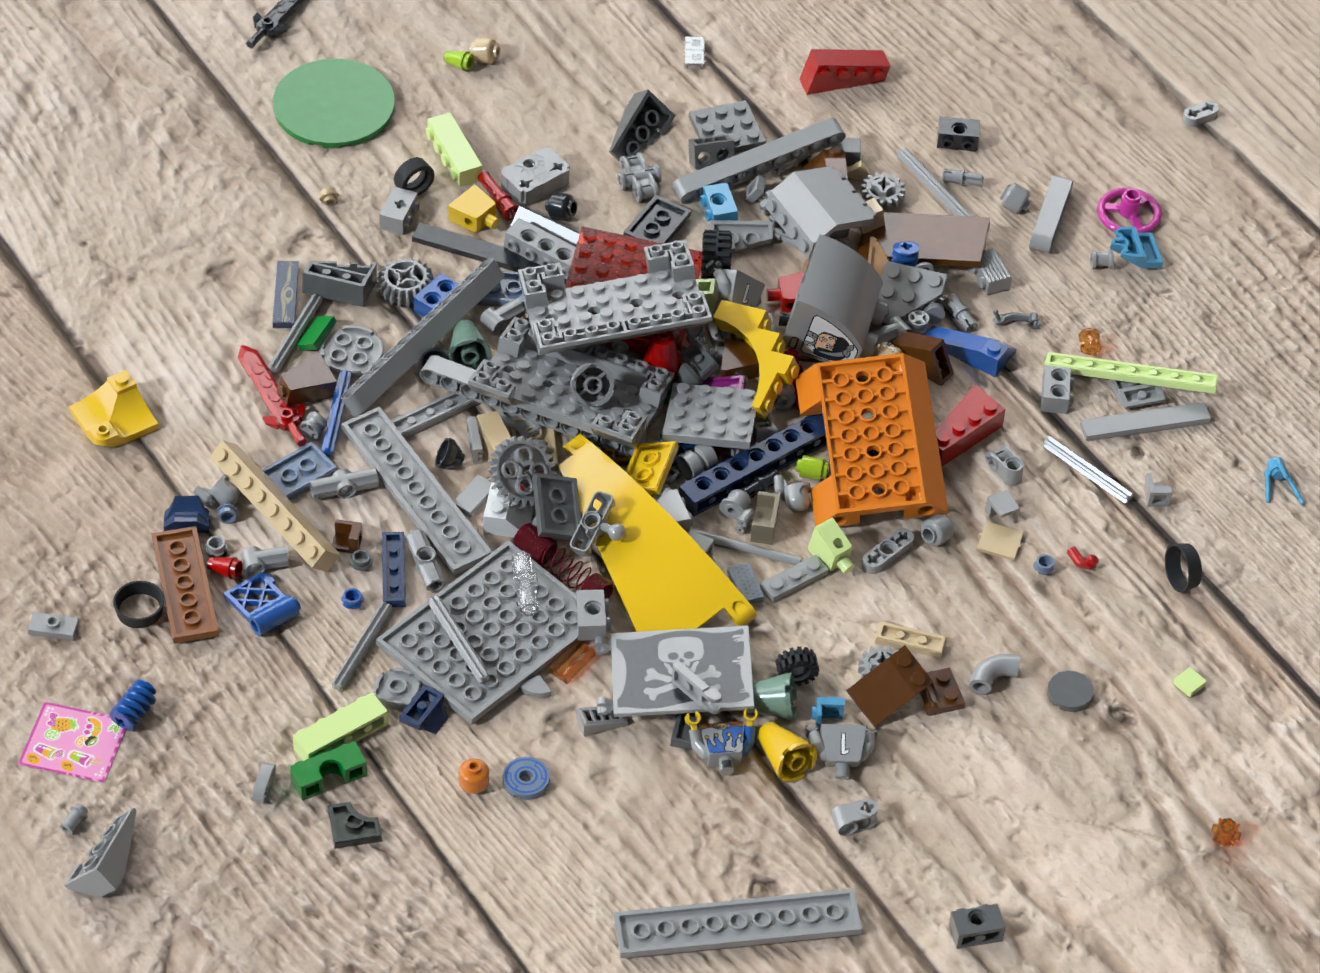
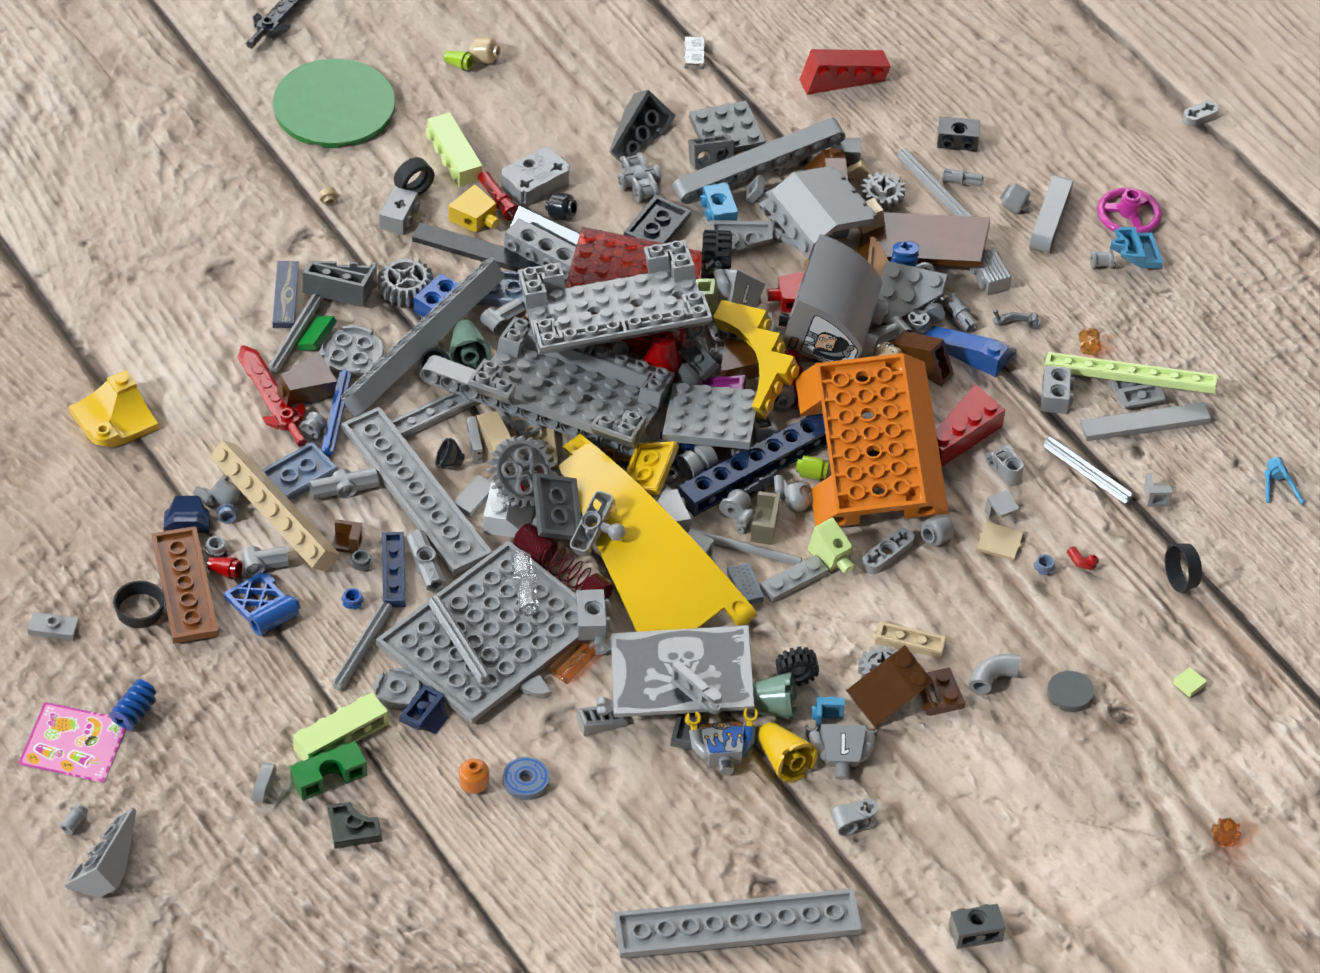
(592, 384): light grey cylinder -> none

